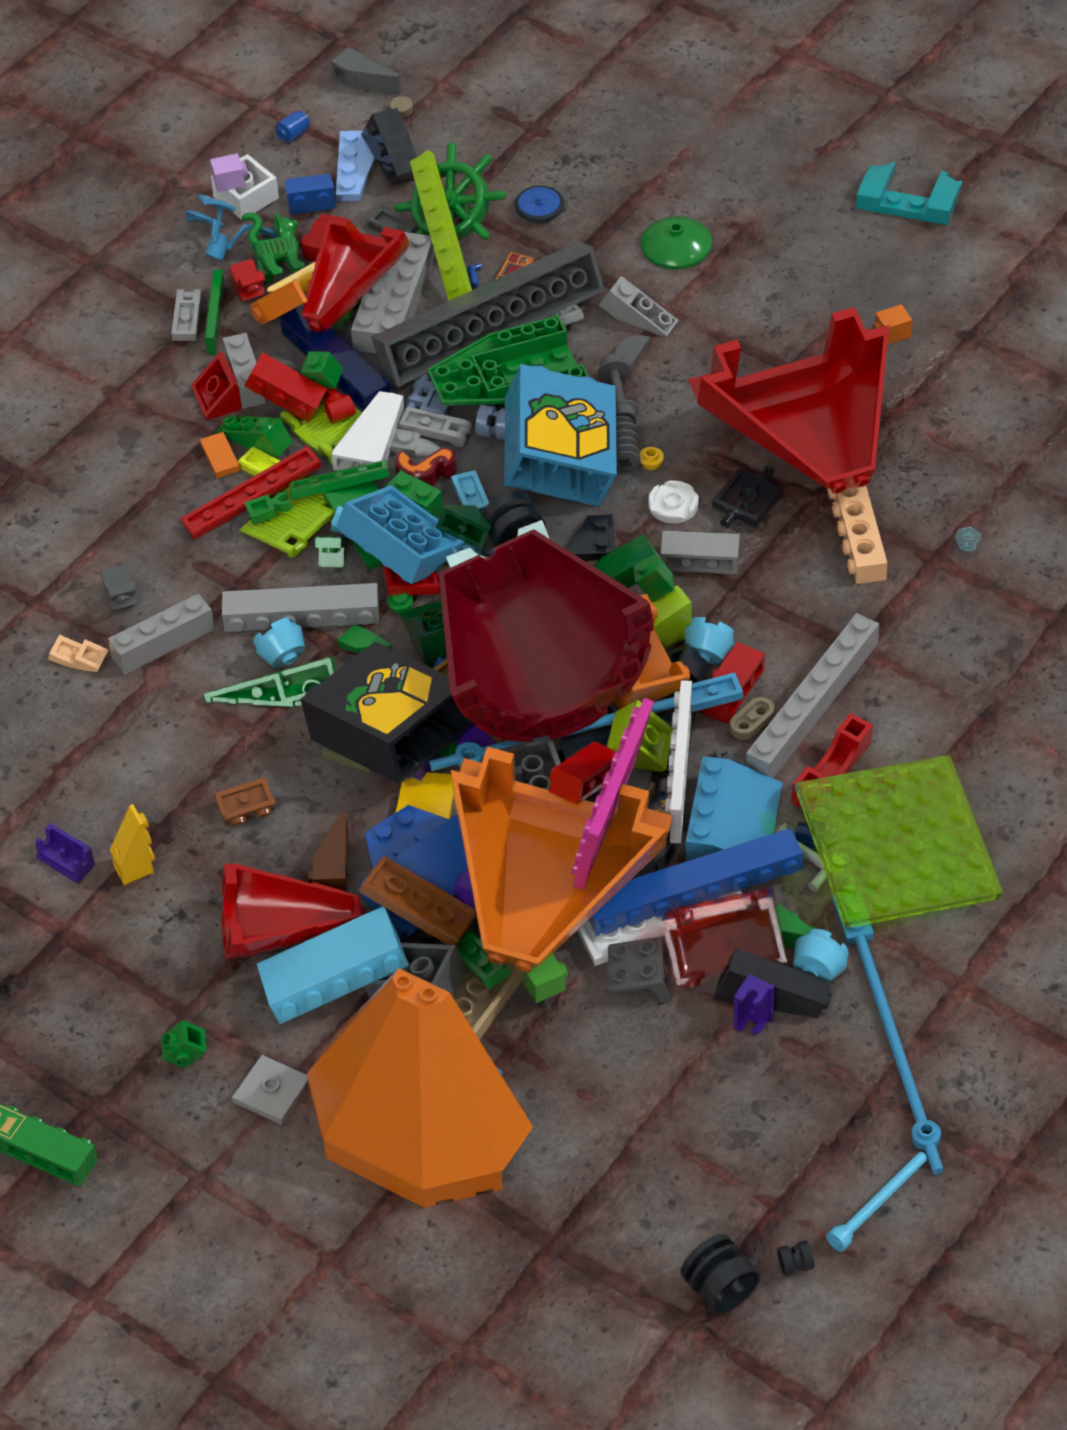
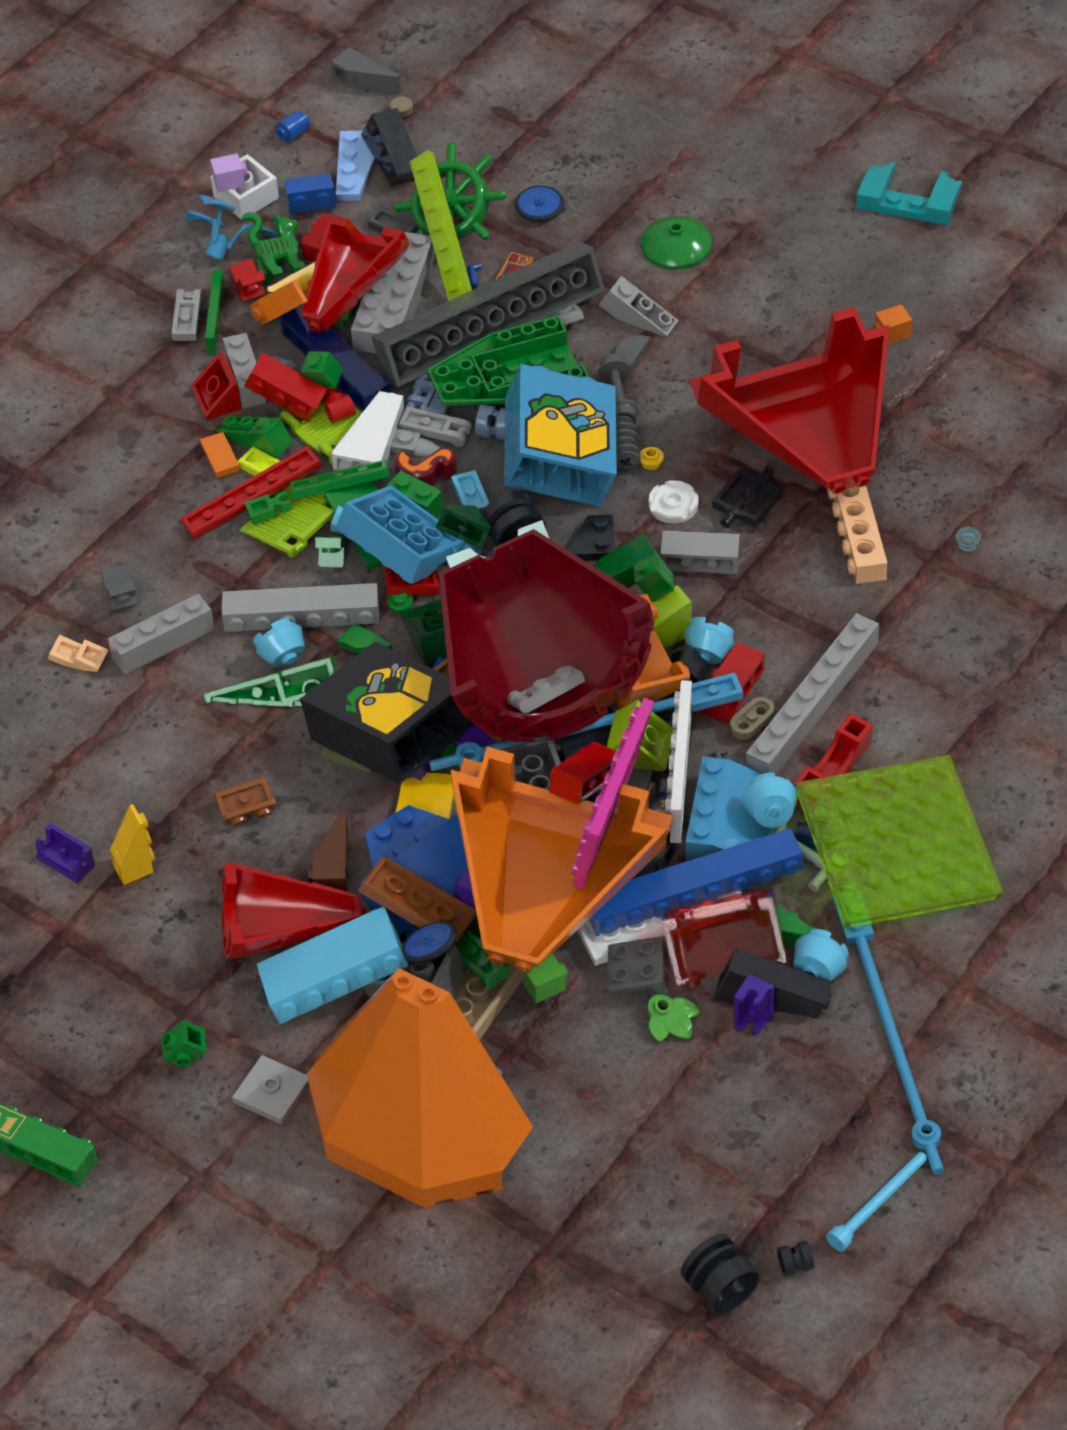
(429, 942): none -> blue wheel
(546, 689): none -> light grey plate
(673, 1020): none -> bright green plate
(770, 800): none -> medium azure cone

